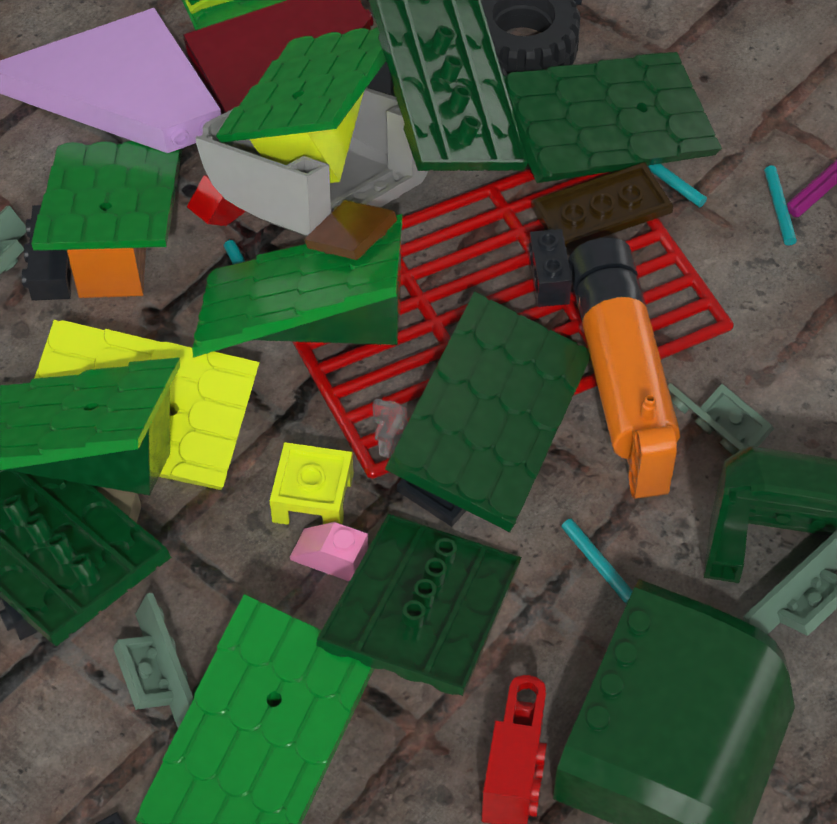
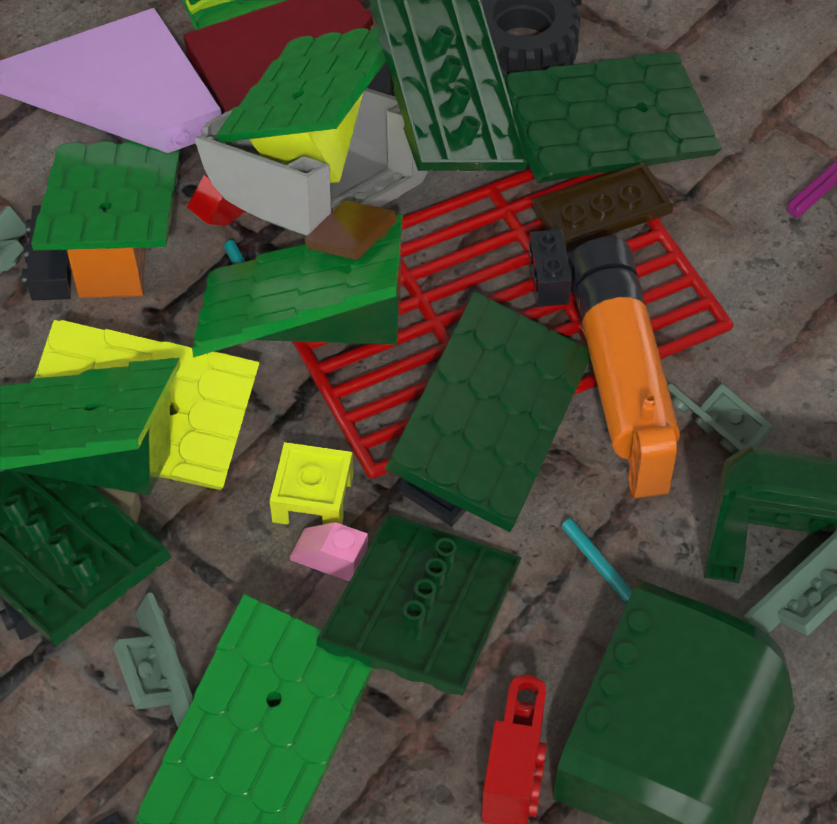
(391, 425): clear bracket -> none
(678, 184): teal bar -> none
(780, 205): teal bar -> none

